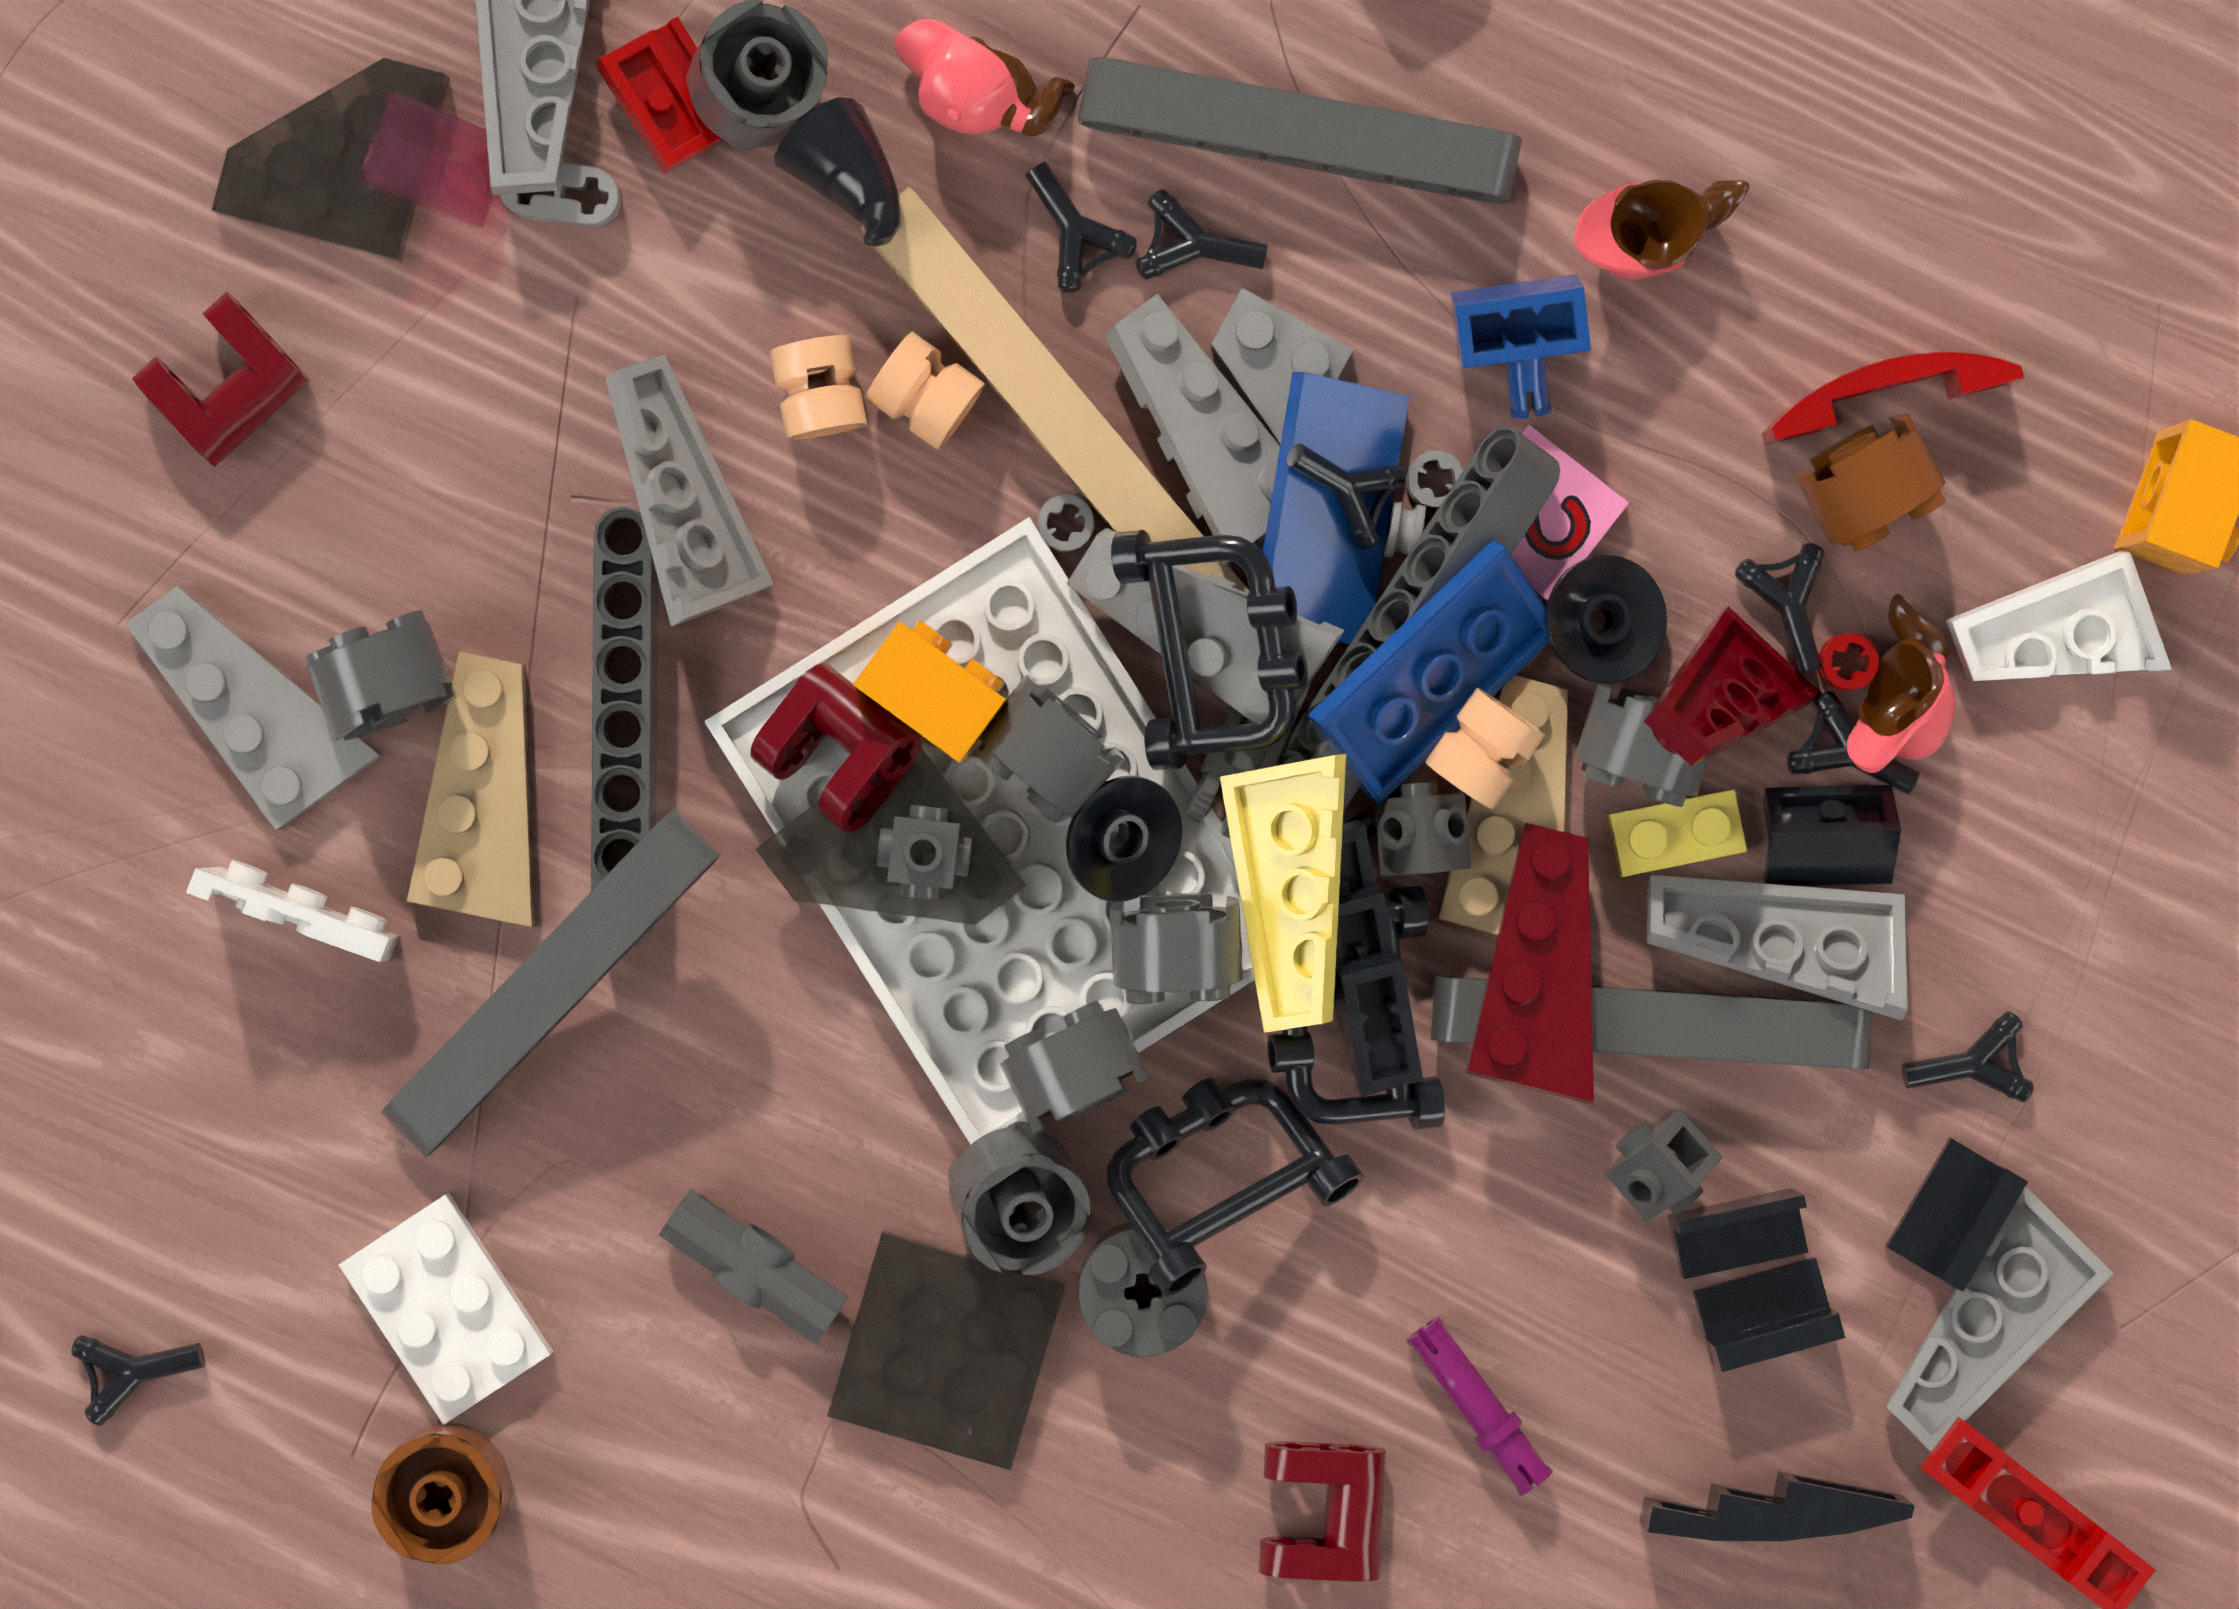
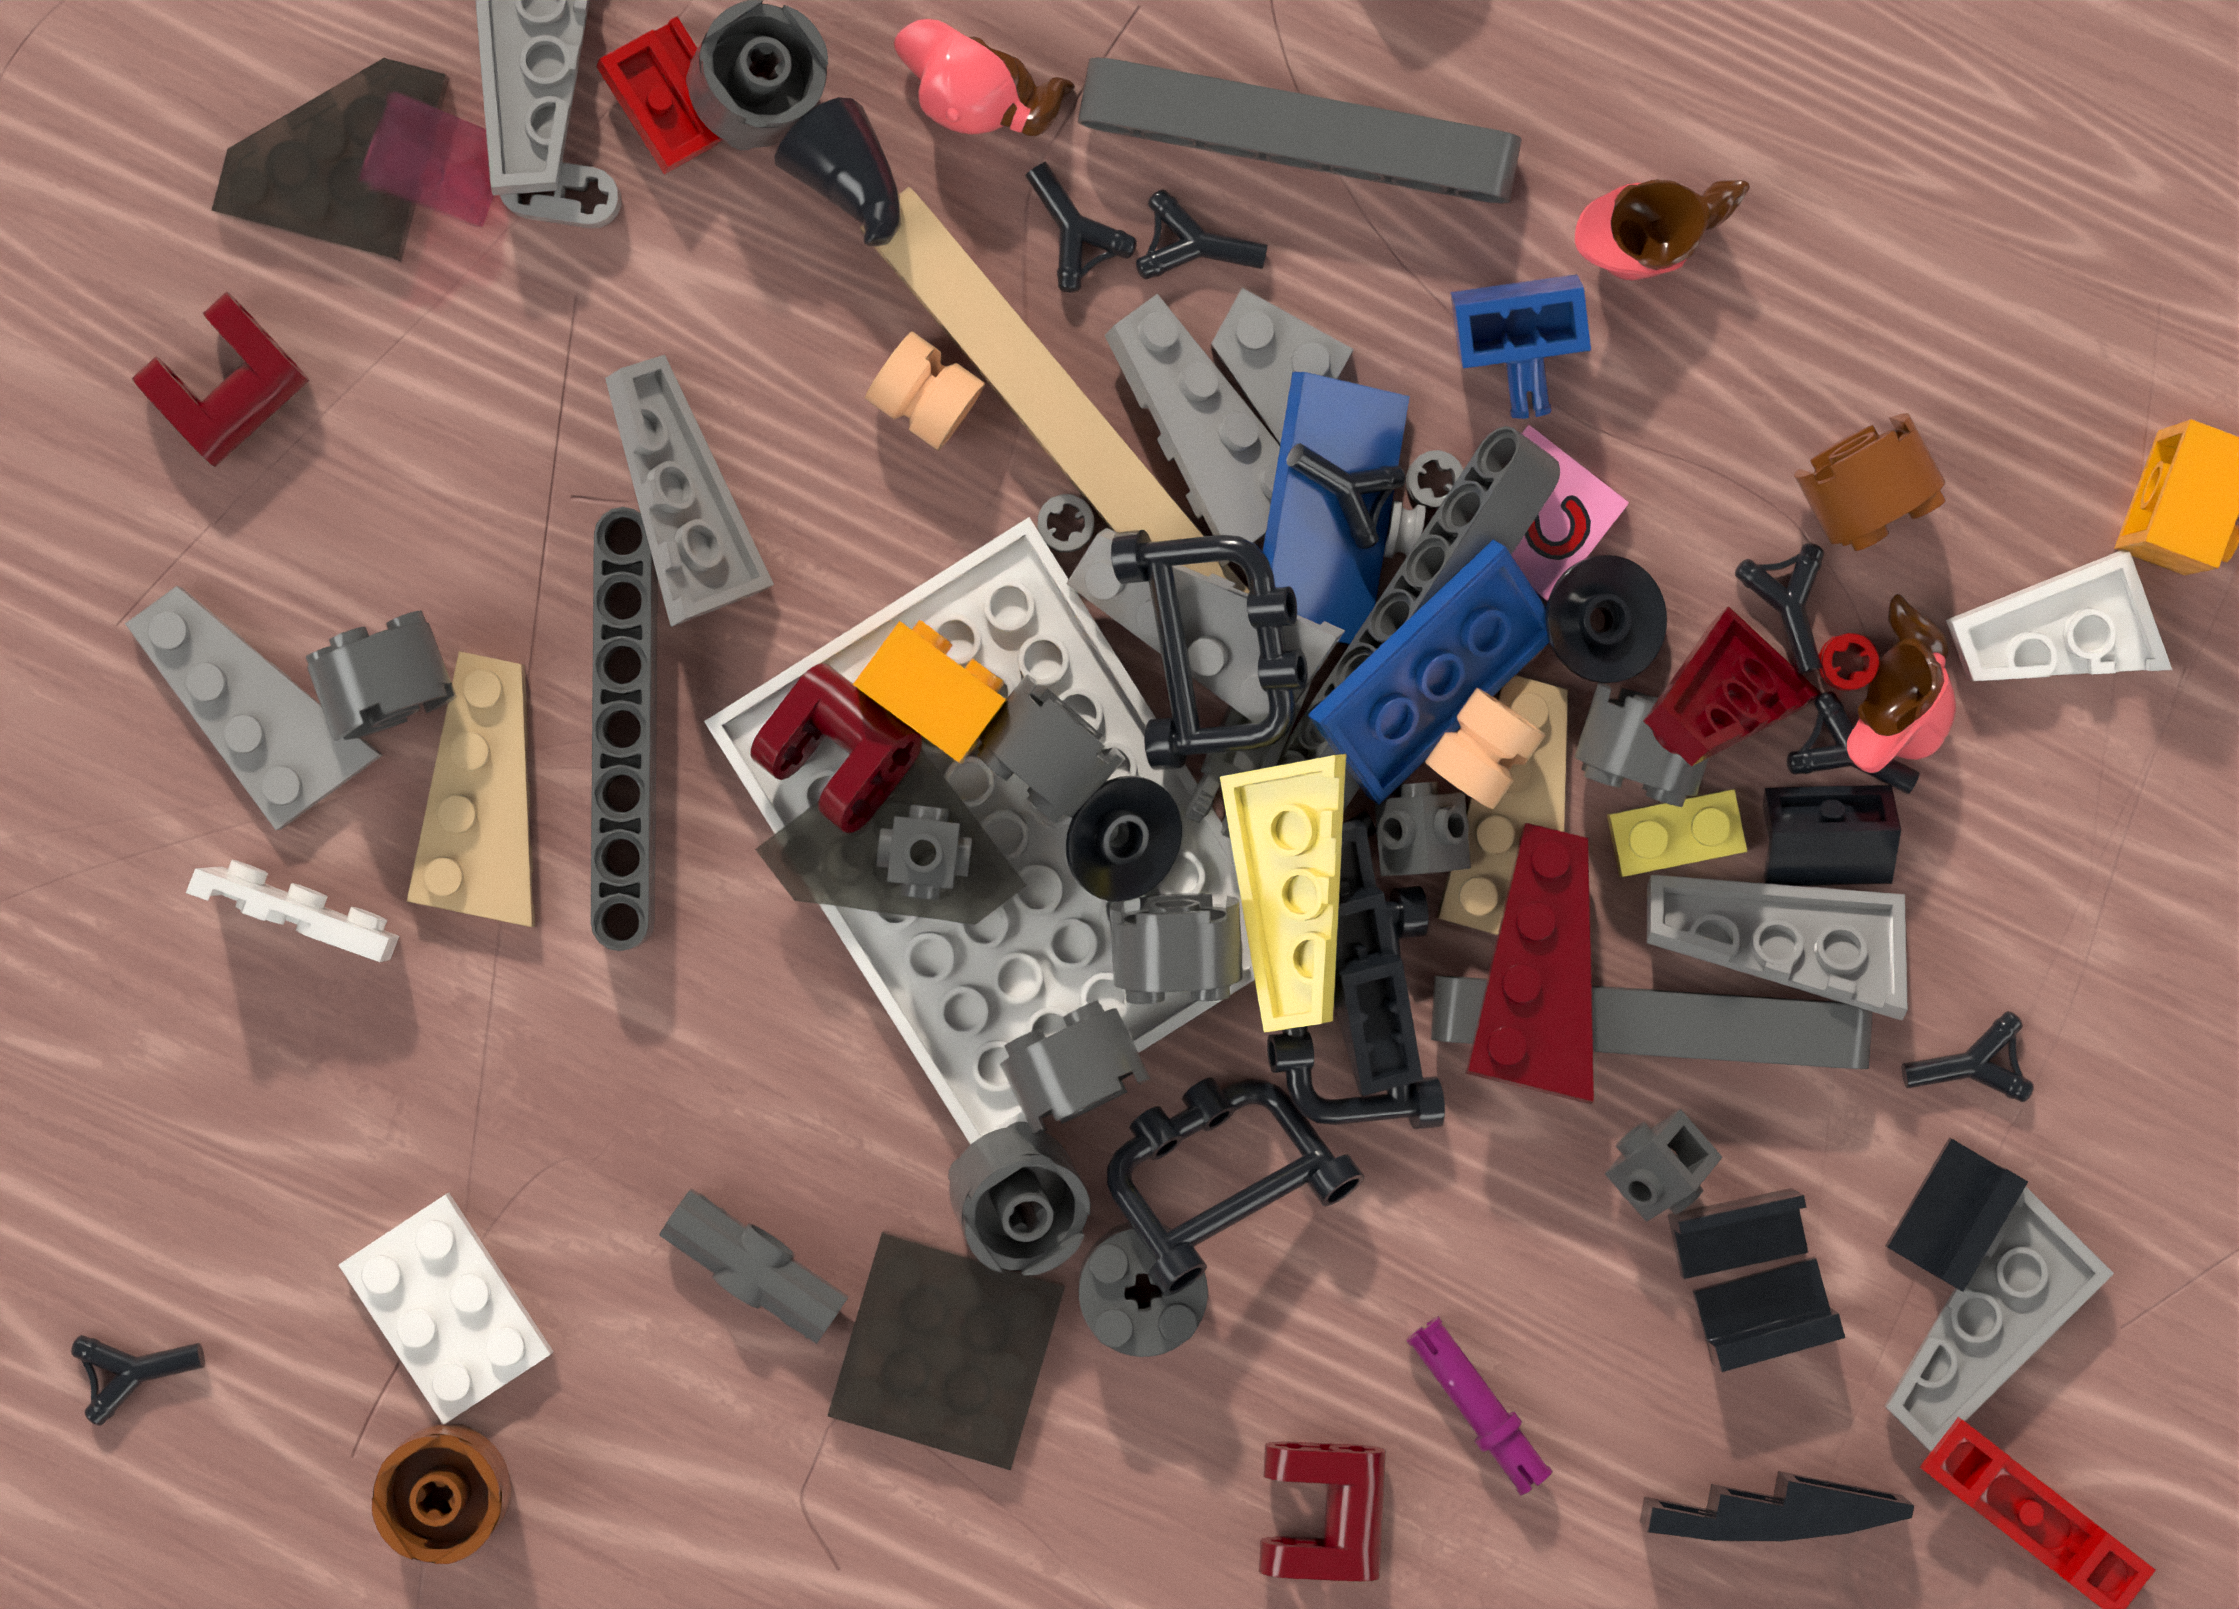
(551, 982): dark grey beam -> none
(822, 409): light nougat wheel -> none
(1961, 372): red slope -> none

